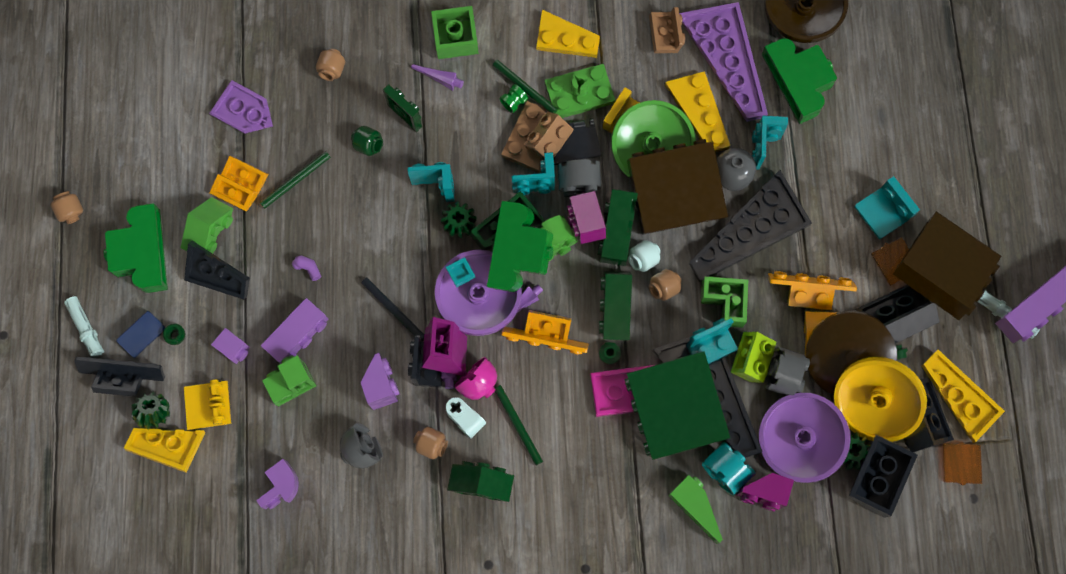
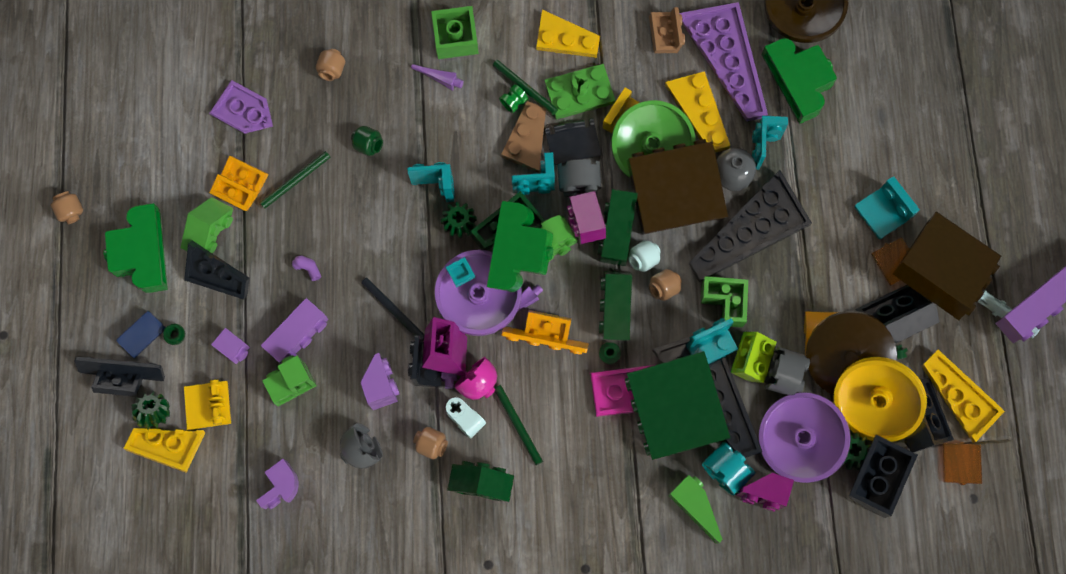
(87, 334): light aqua pin -> none
(405, 110): dark green plate -> none
(549, 135): medium nougat bracket -> none
(811, 291): light orange bracket -> none

